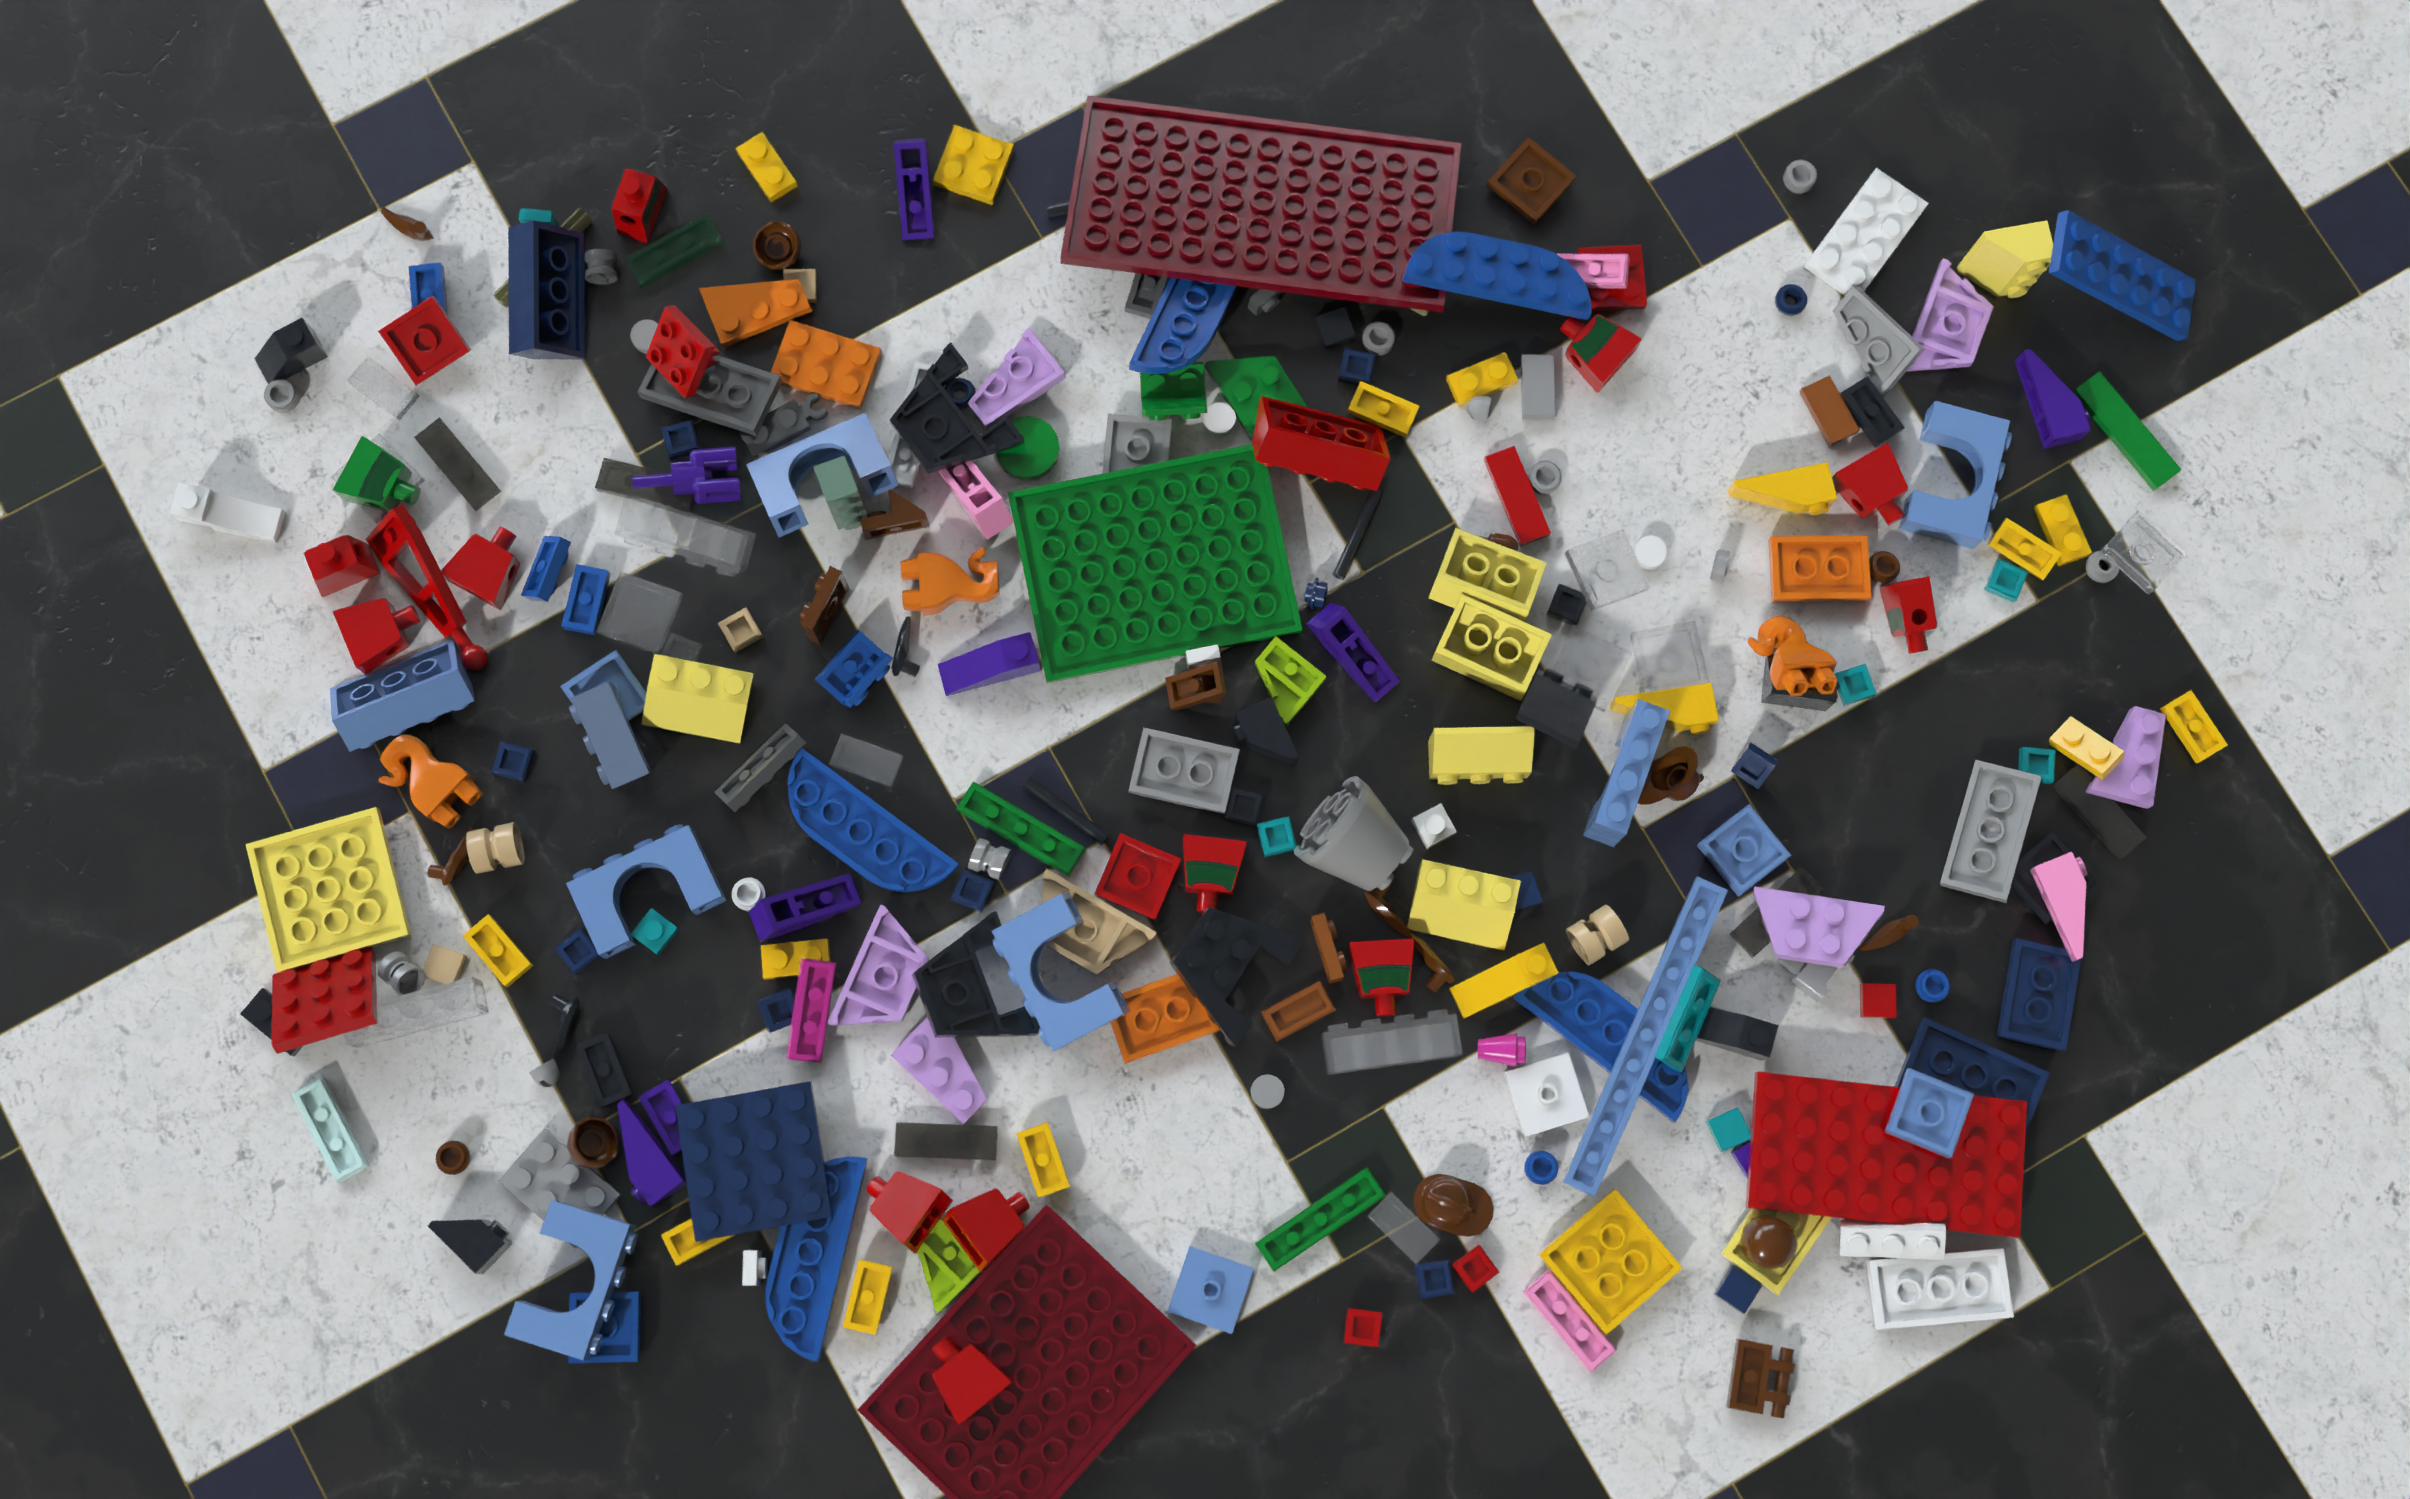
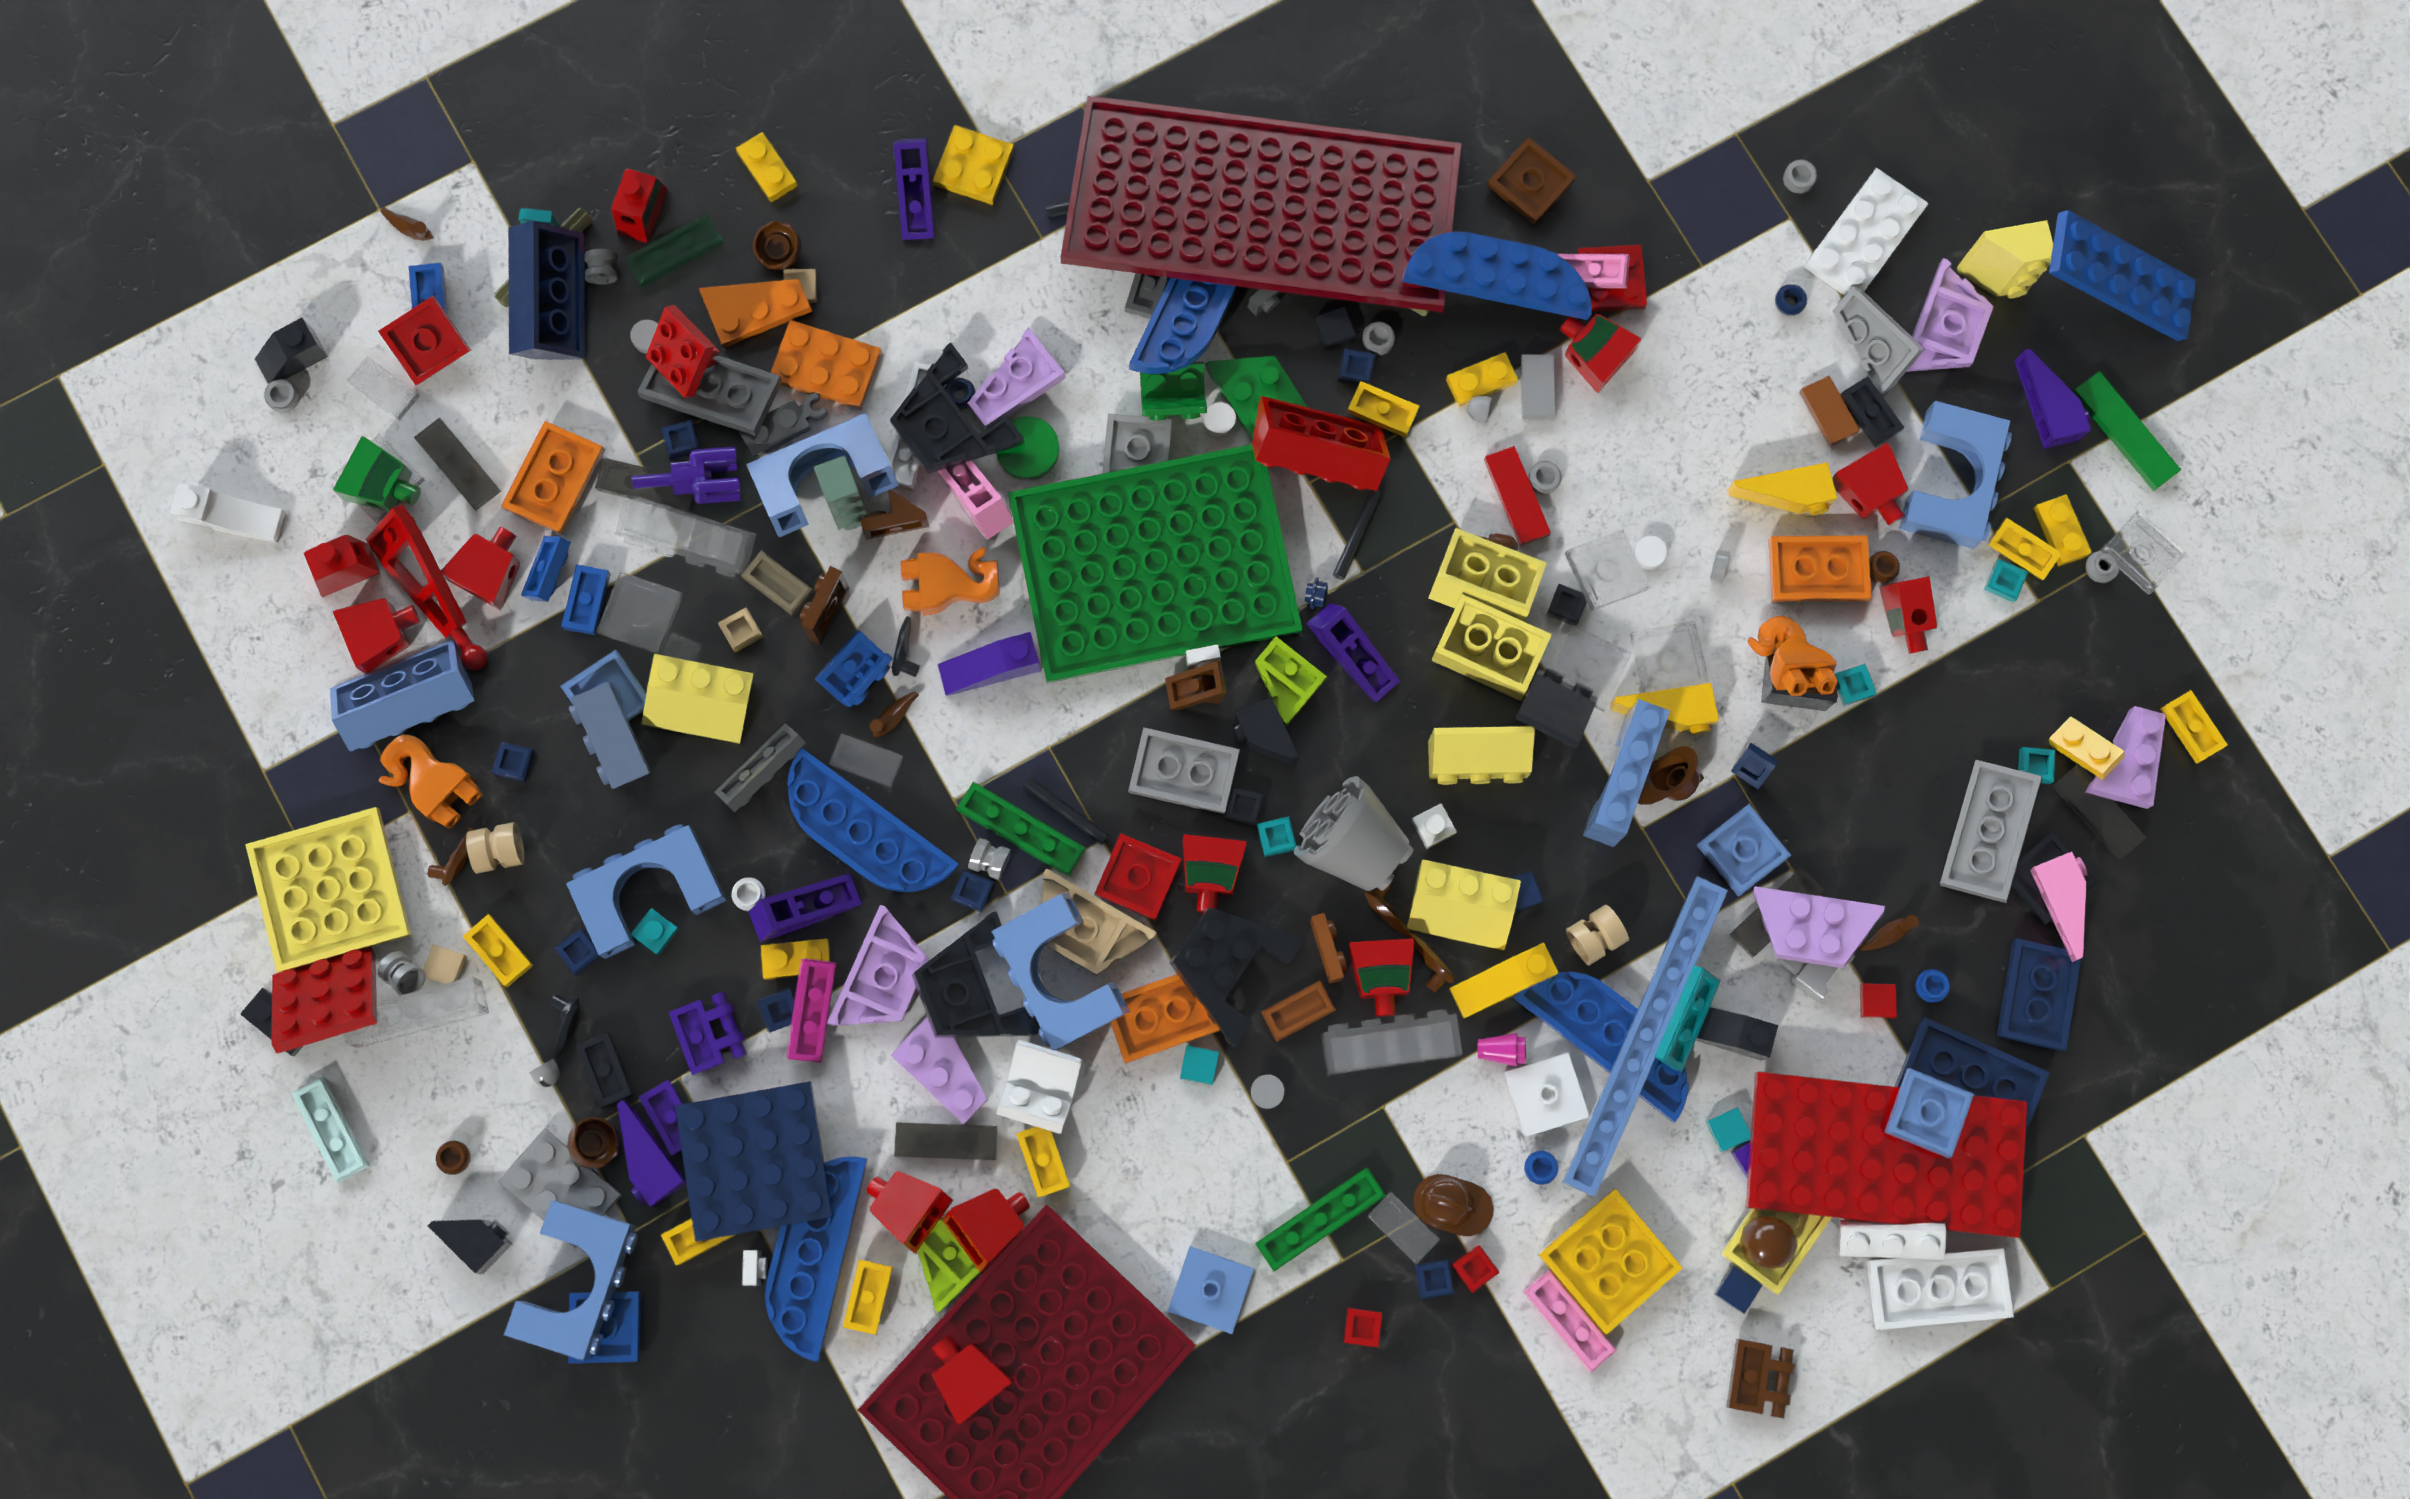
(553, 477): none -> orange plate
(697, 1035): none -> dark purple plate
(777, 583): none -> dark tan tile
(892, 715): none -> reddish brown bar
(1040, 1086): none -> white bracket
(1199, 1065): none -> teal tile

